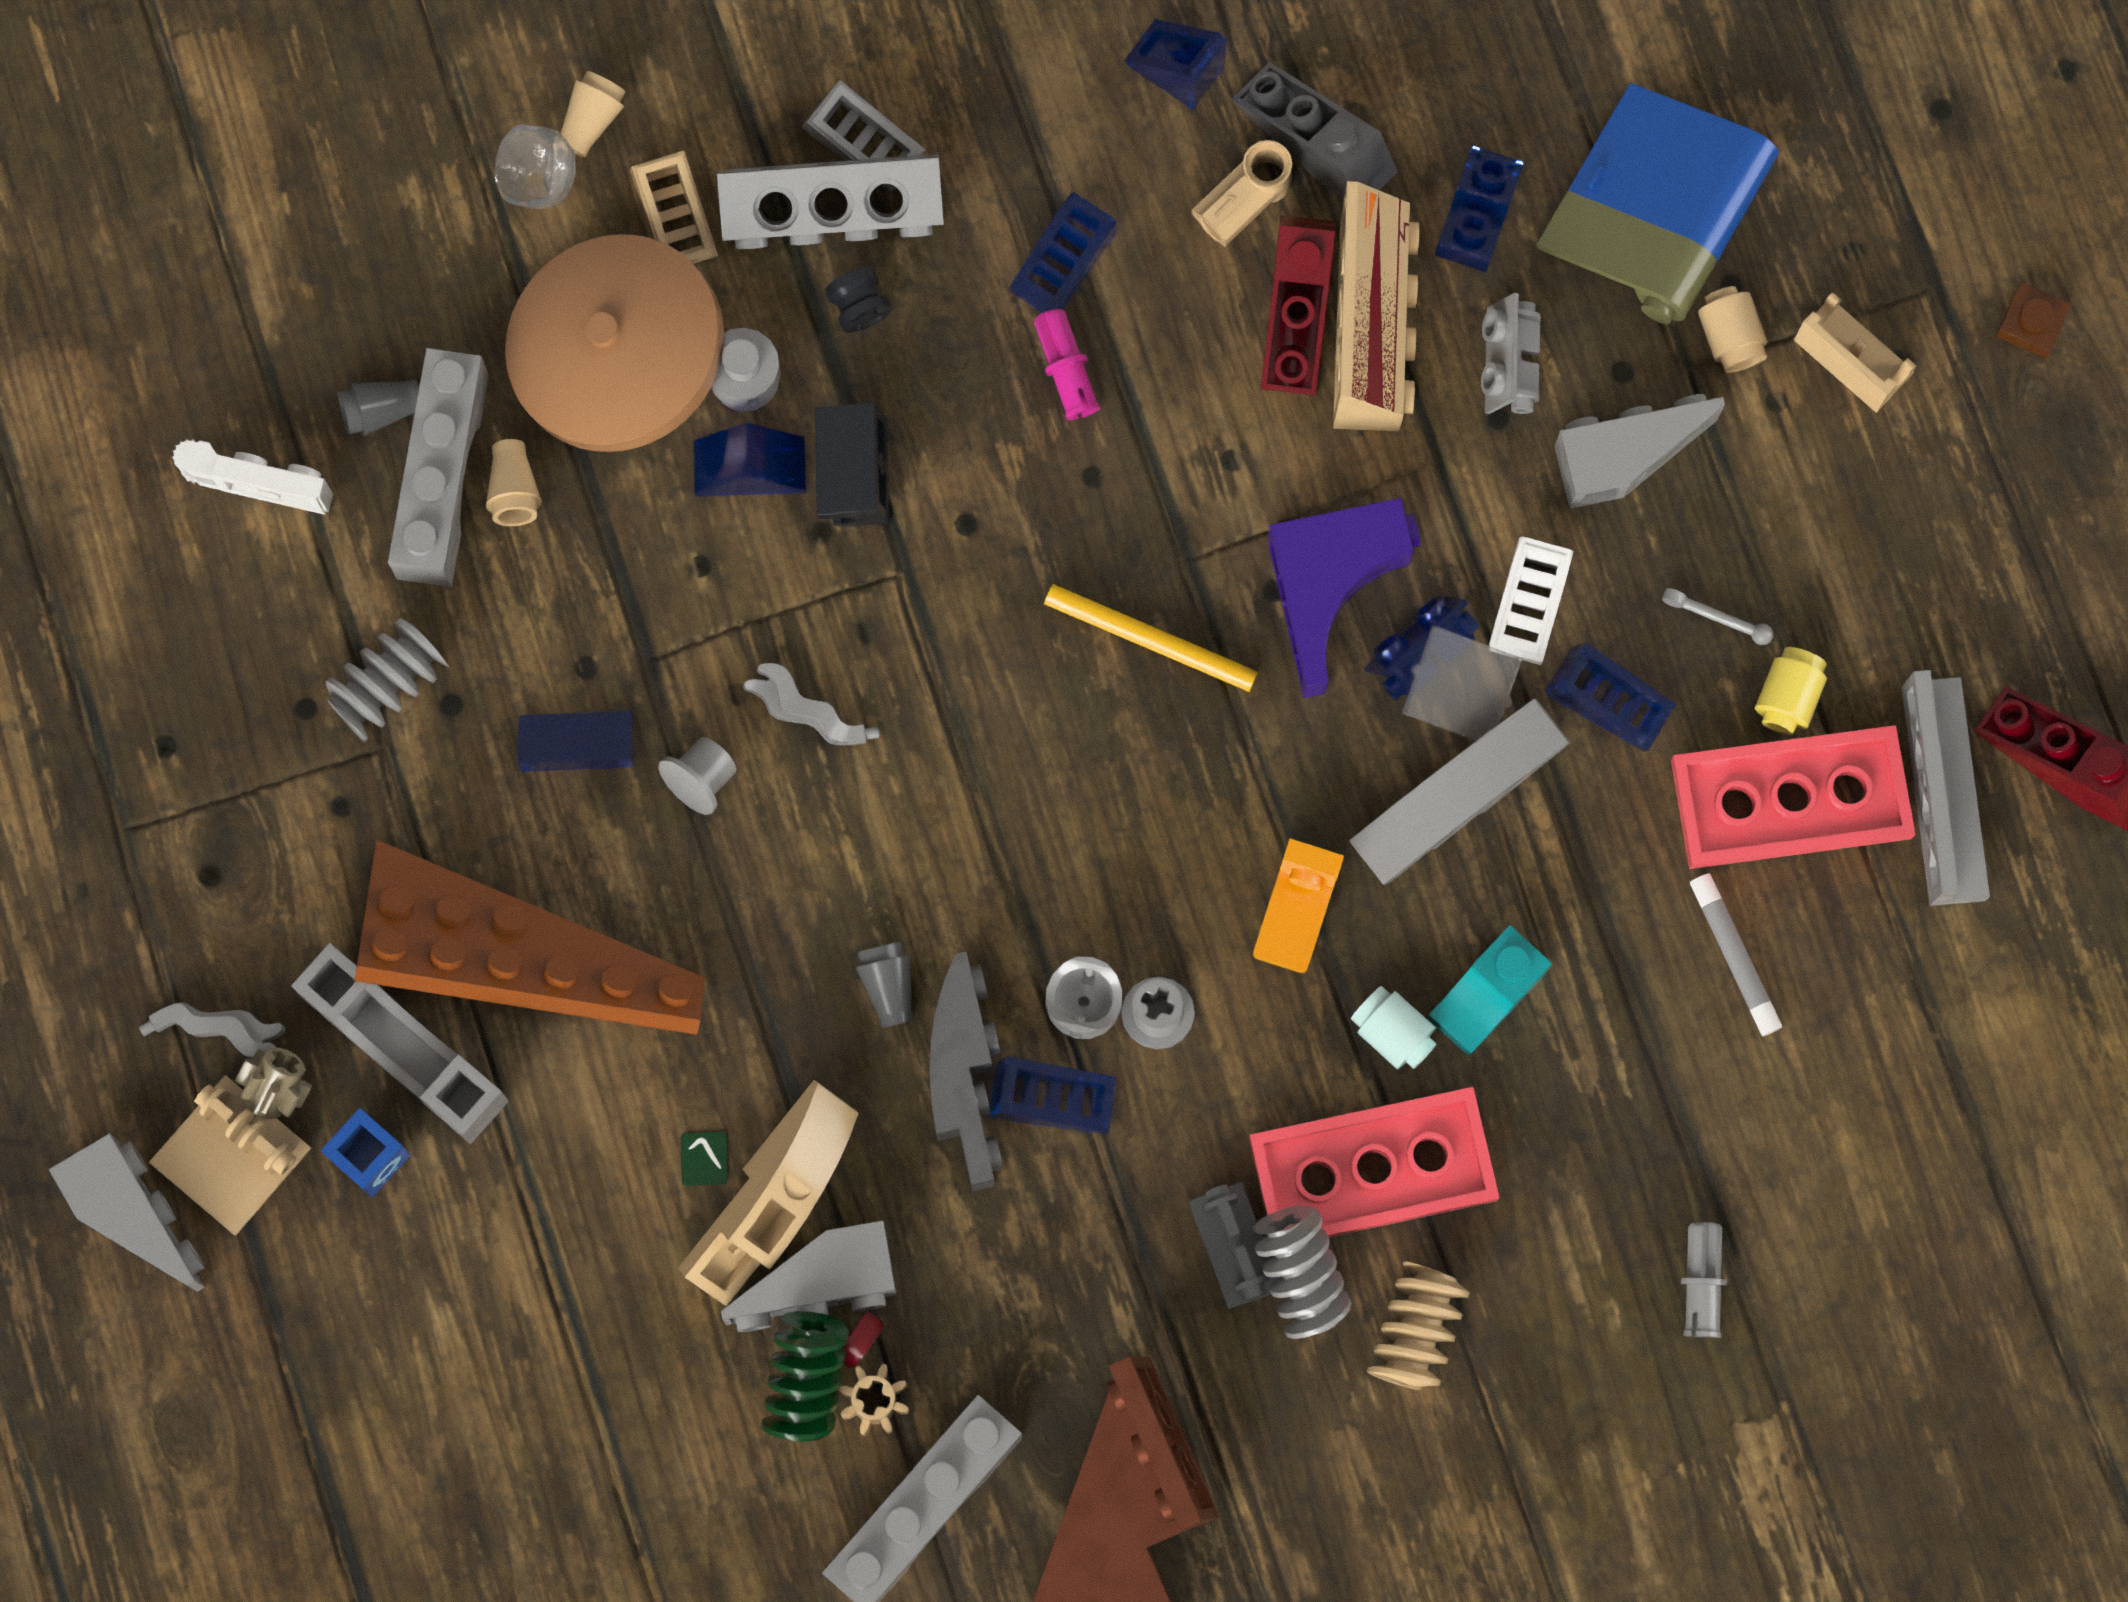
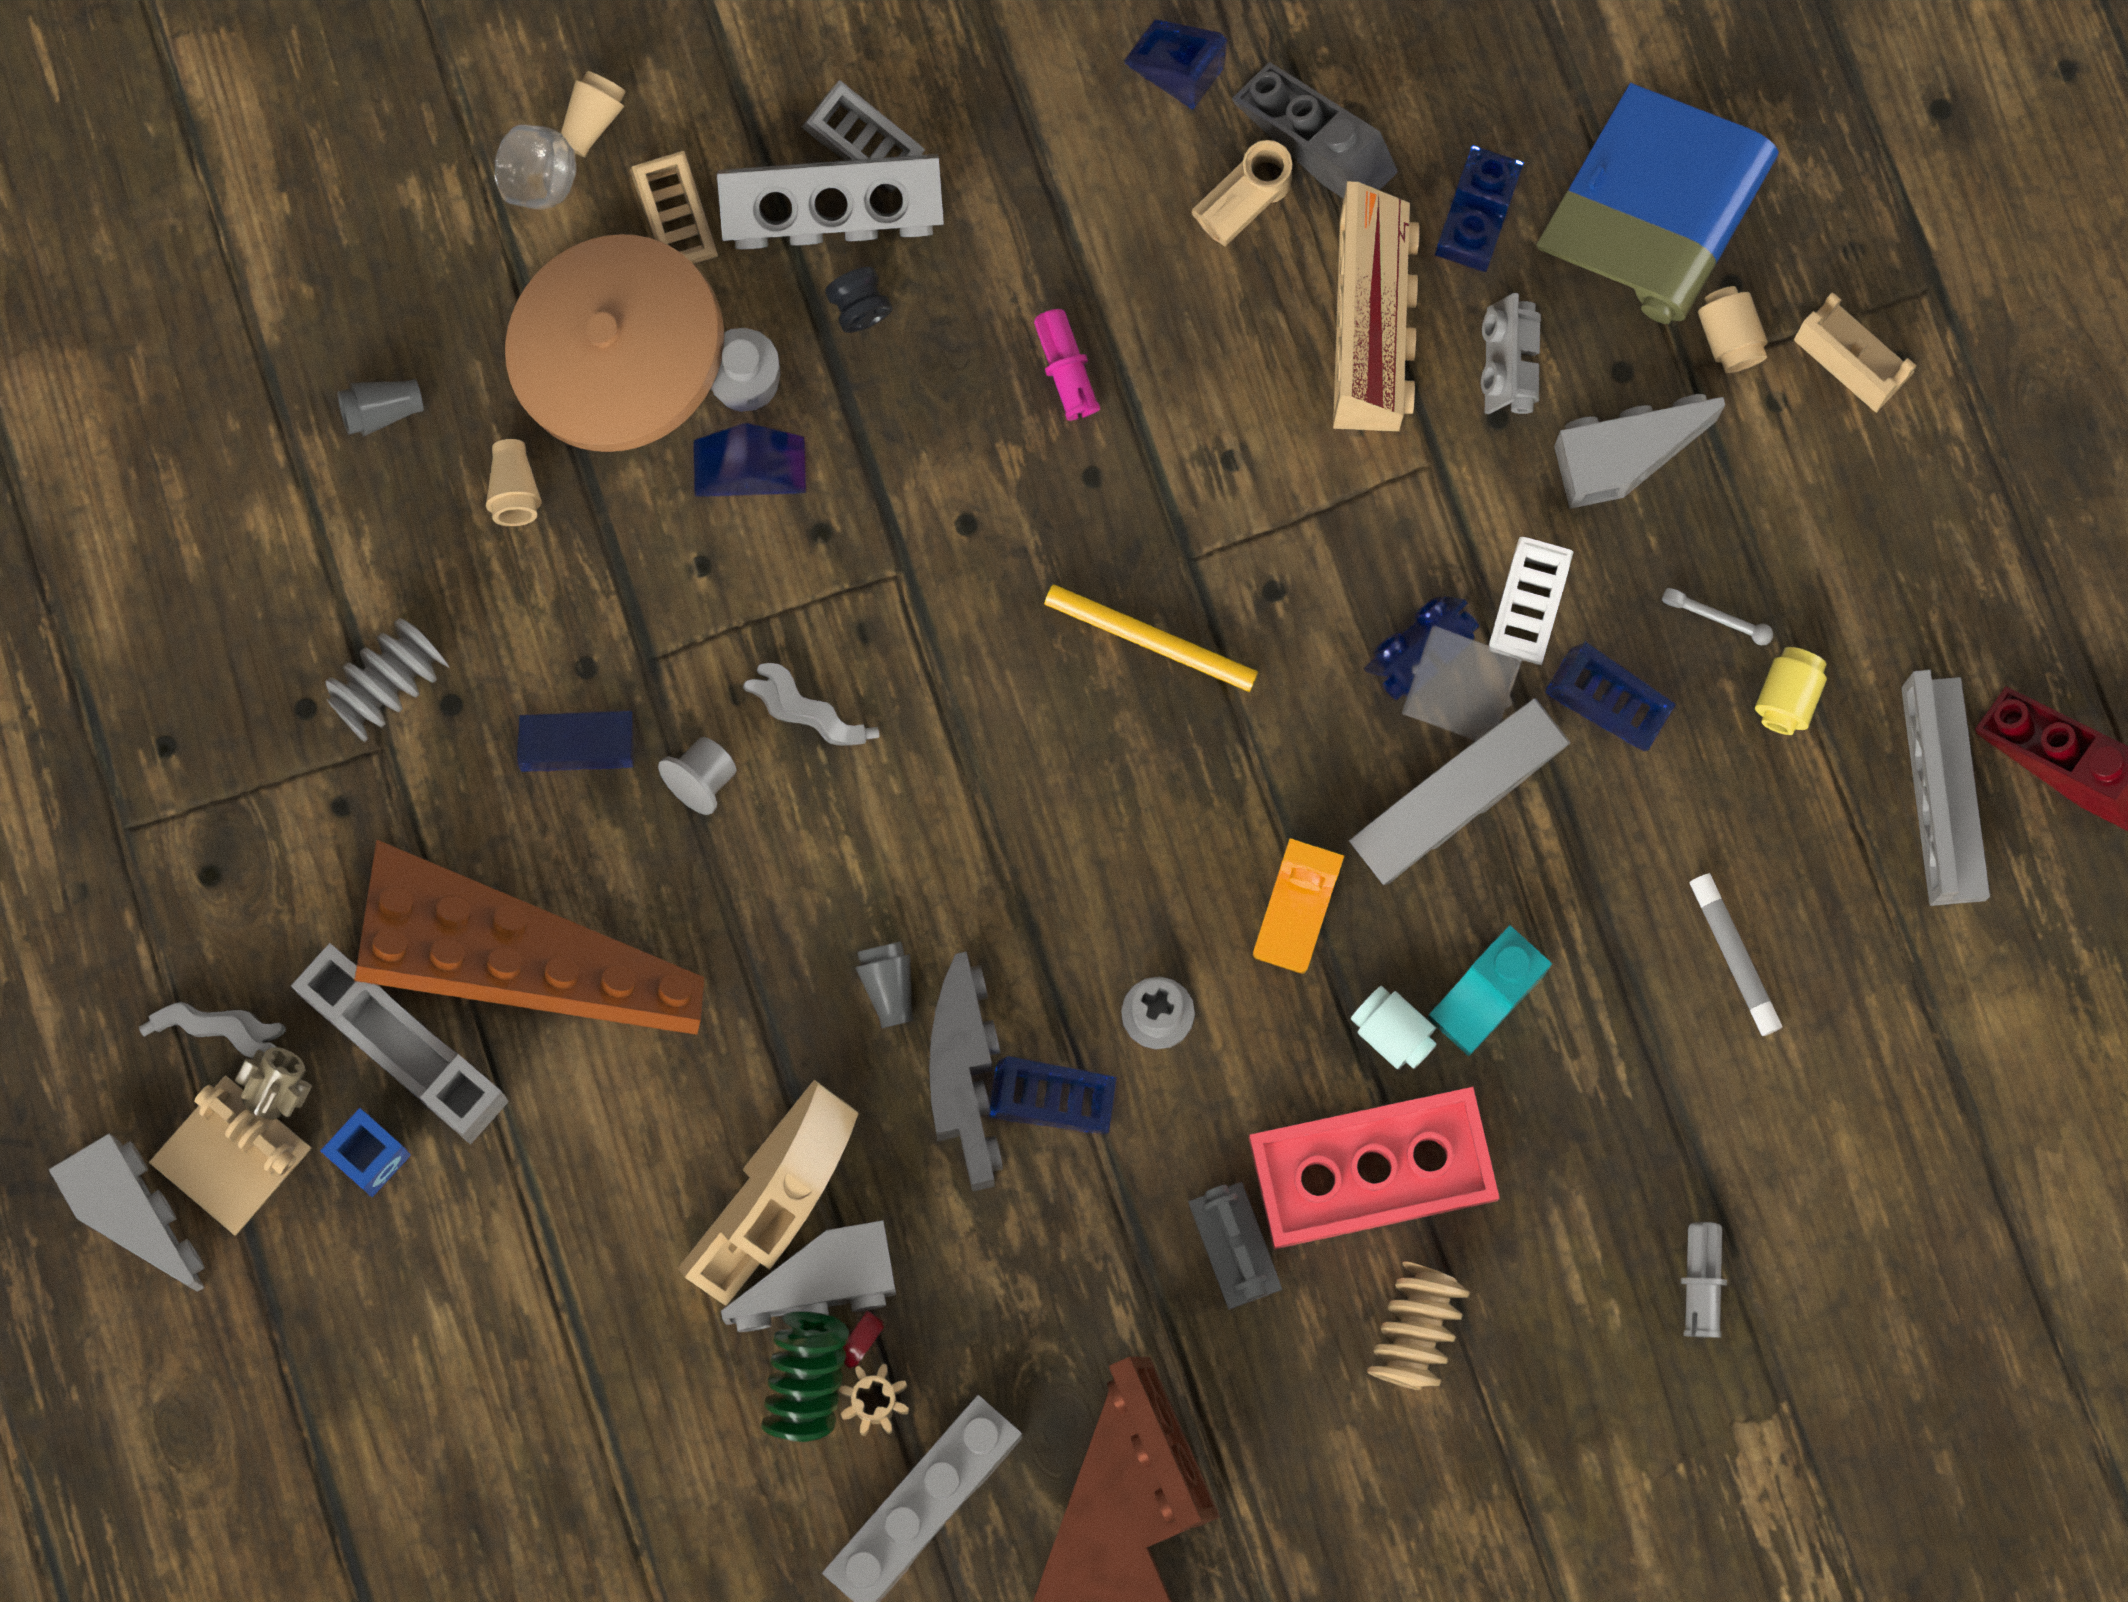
(251, 477): white hinge -> none
(432, 484): light grey arch -> none
(704, 1158): dark green sticker -> none
(852, 464): black hinge -> none
(1084, 998): light grey piece -> none
(1089, 216): clear blue slope -> none
(1298, 304): dark red slope -> none
(1306, 1268): light grey piece -> none
(1324, 564): dark purple arch -> none
(1813, 764): coral plate -> none
(2033, 320): reddish brown plate -> none

